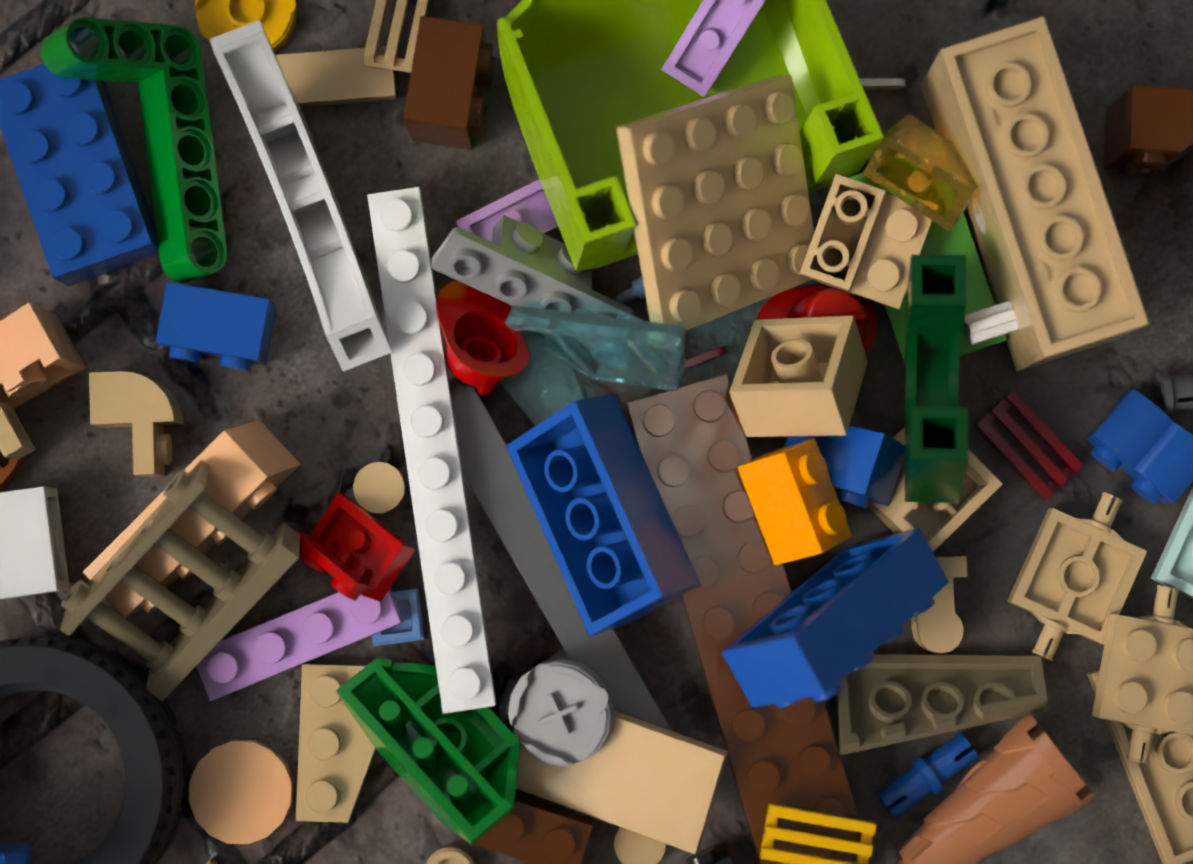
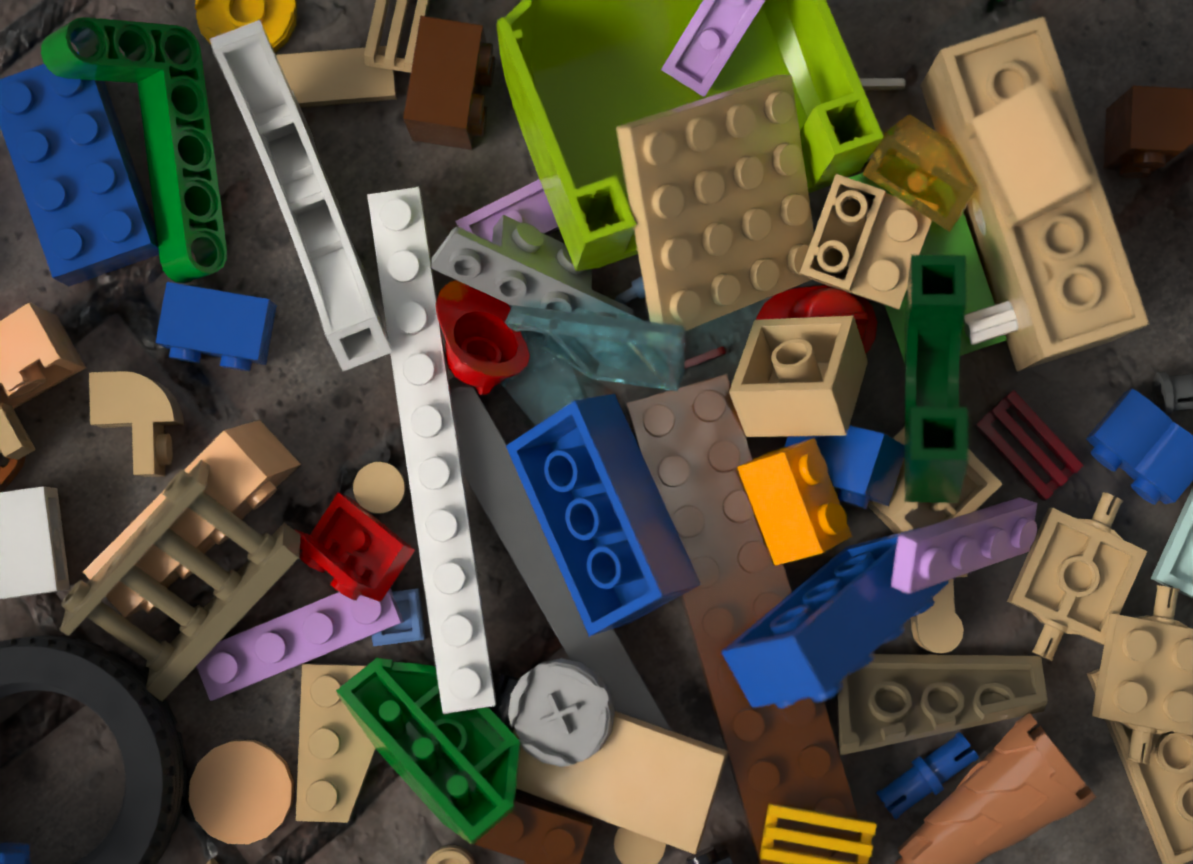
(964, 544): none -> lavender plate
(1028, 154): none -> tan slope

